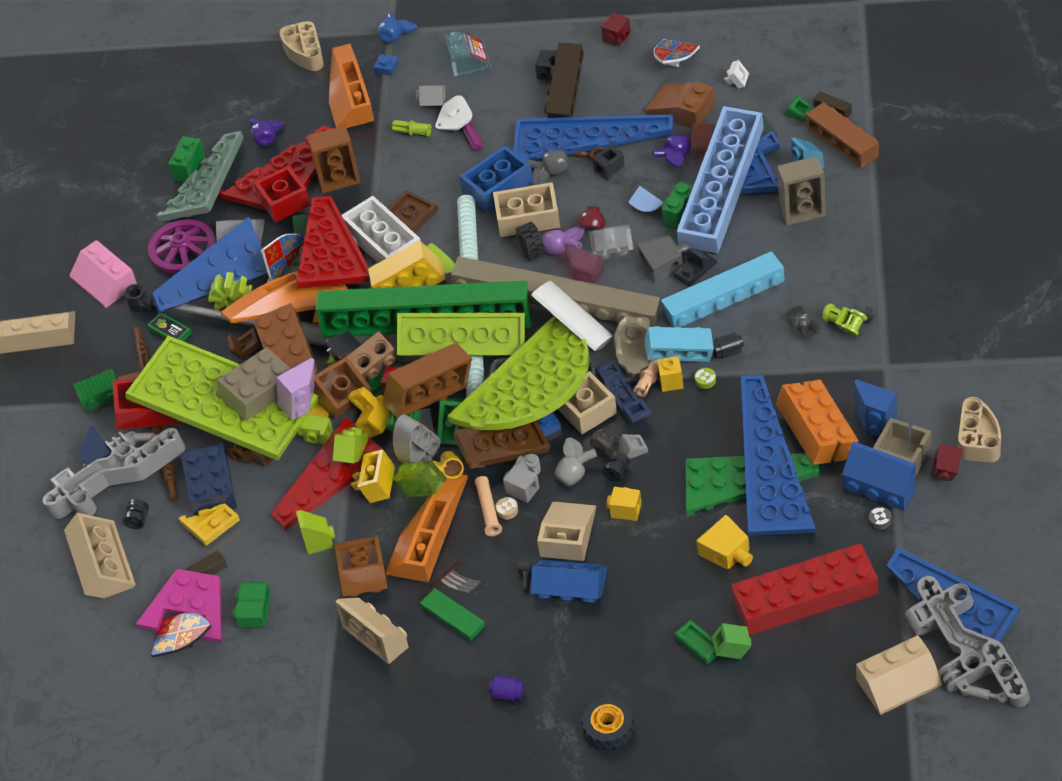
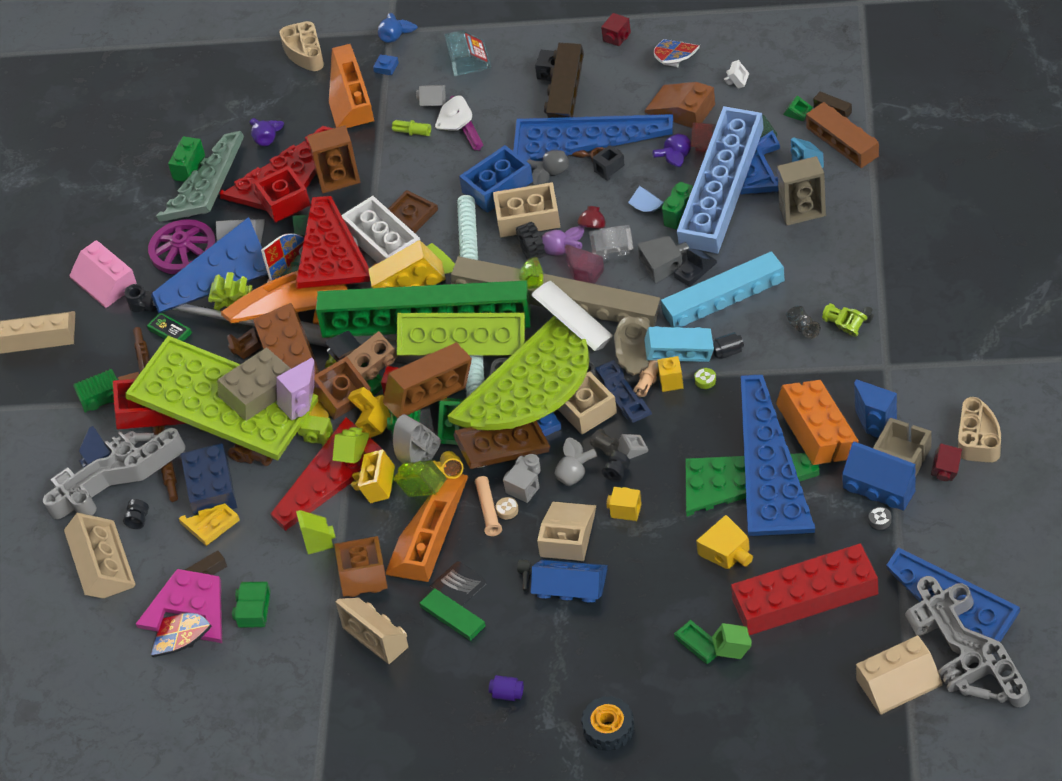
(532, 272): none -> clear neon green brick

